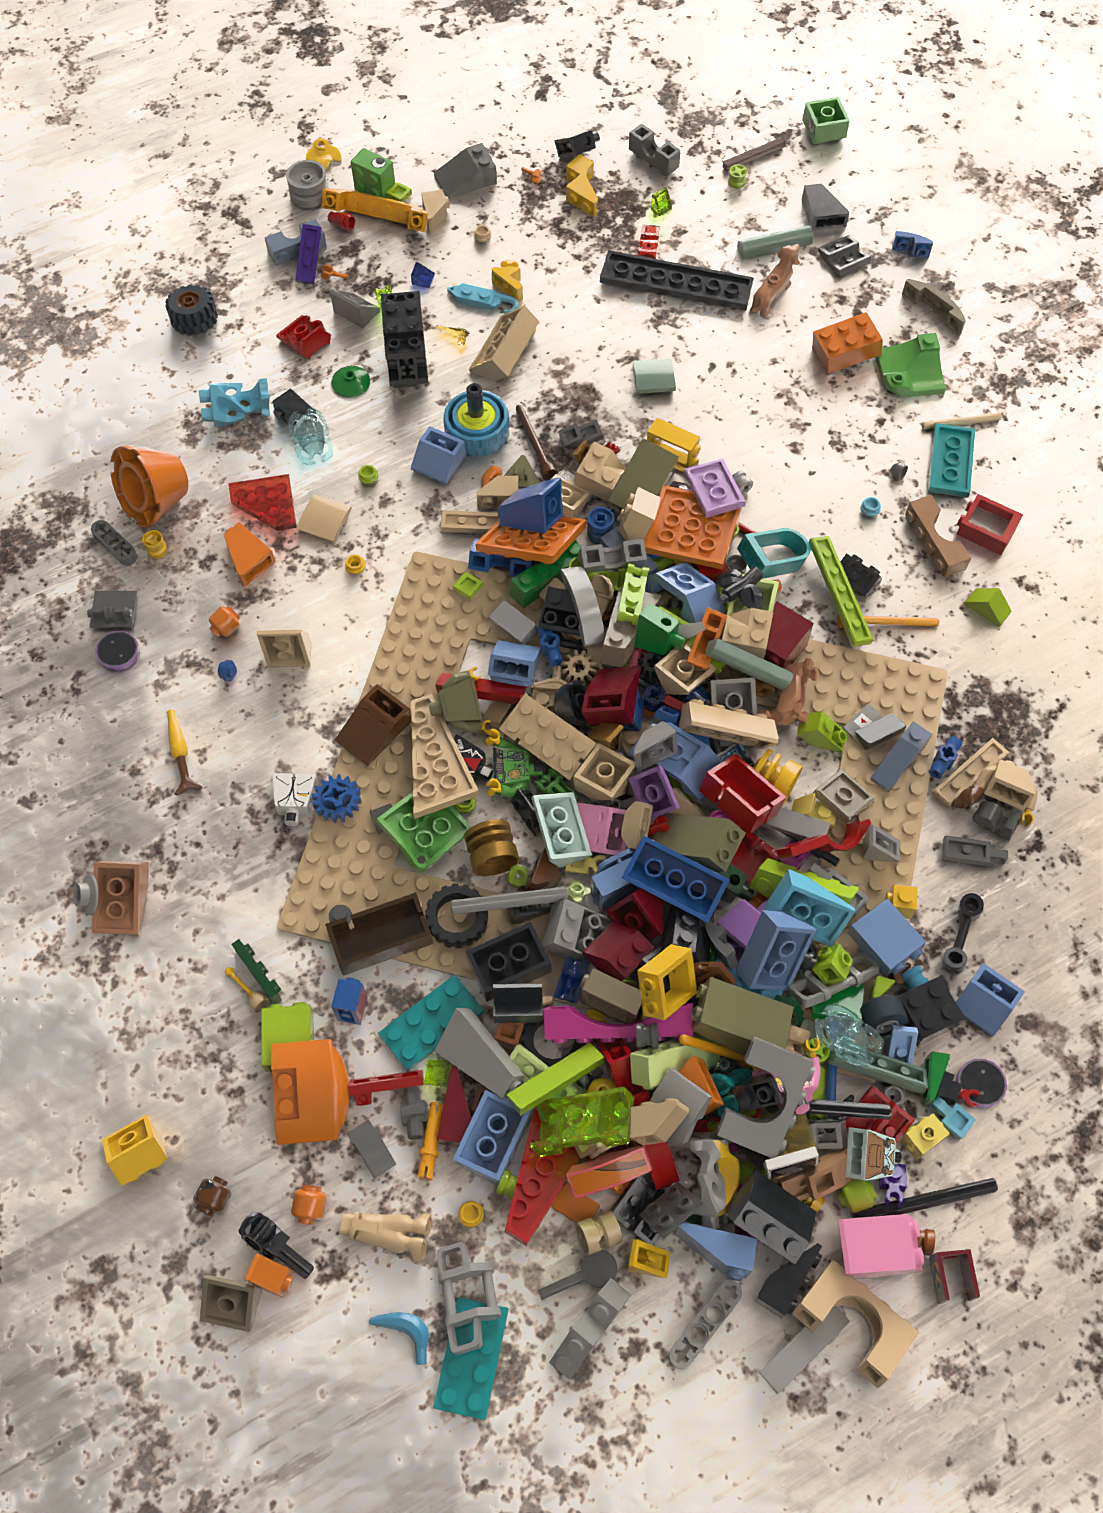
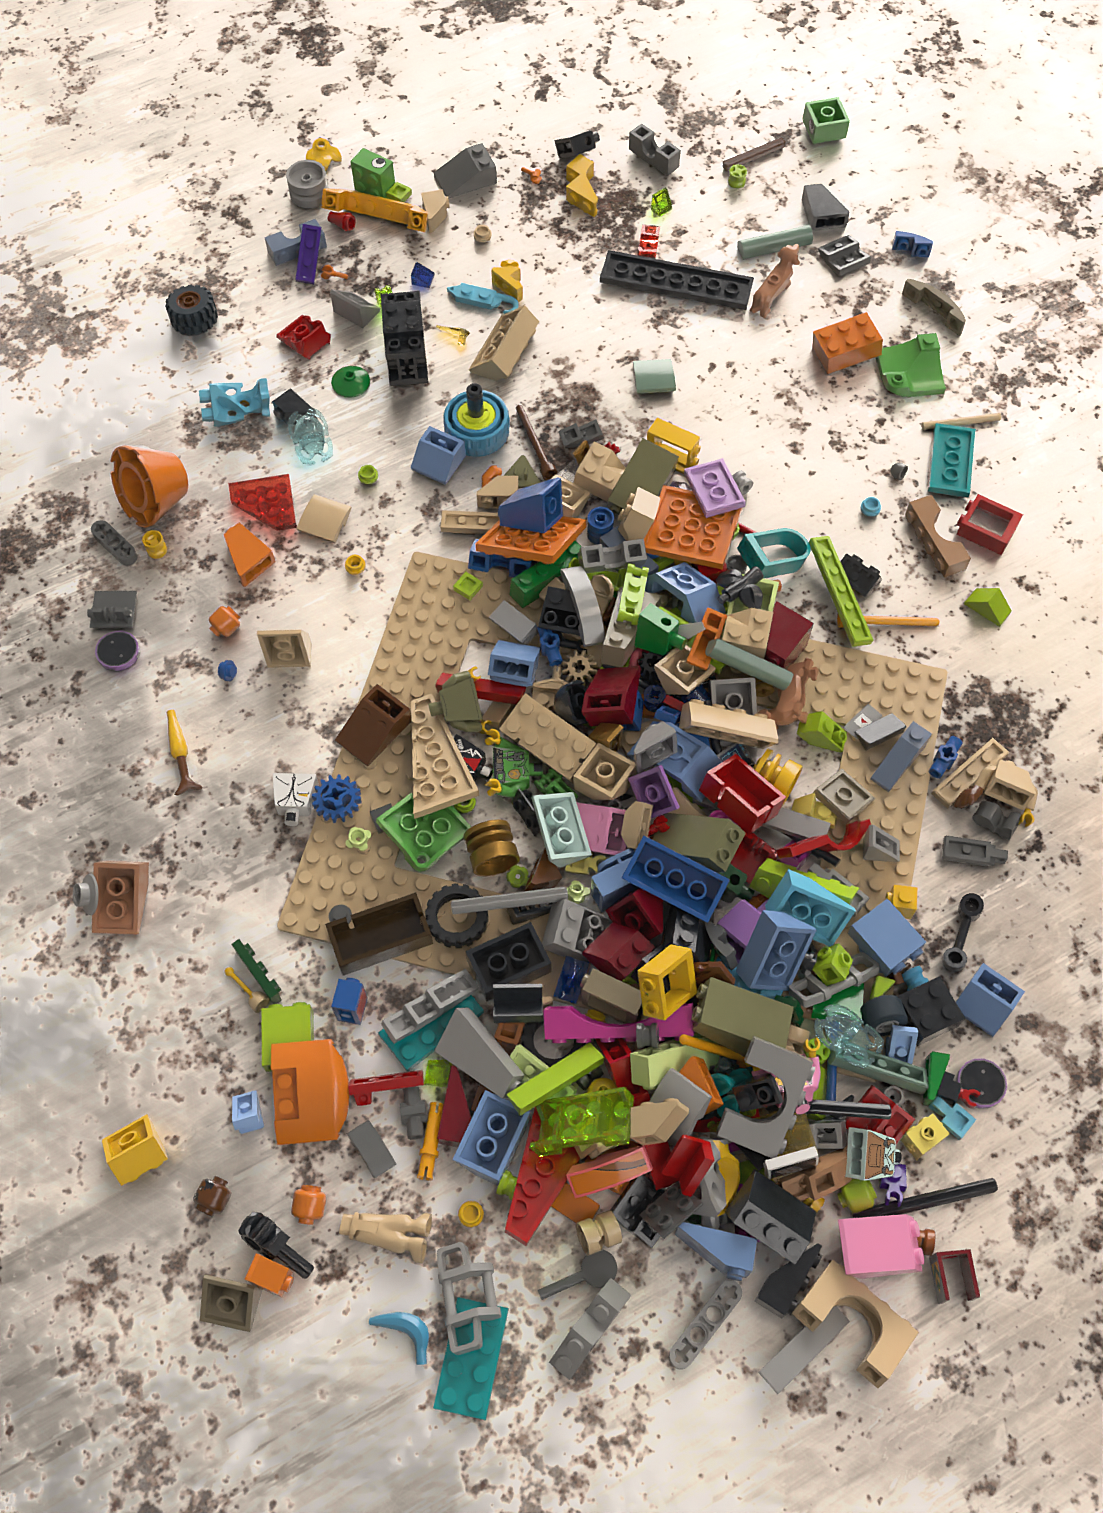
(247, 1112): none -> light blue slope
(356, 832): none -> yellowish green plate
(429, 1006): none -> light grey slope
(648, 1259): yellow slope -> none
(689, 1162): none -> red panel

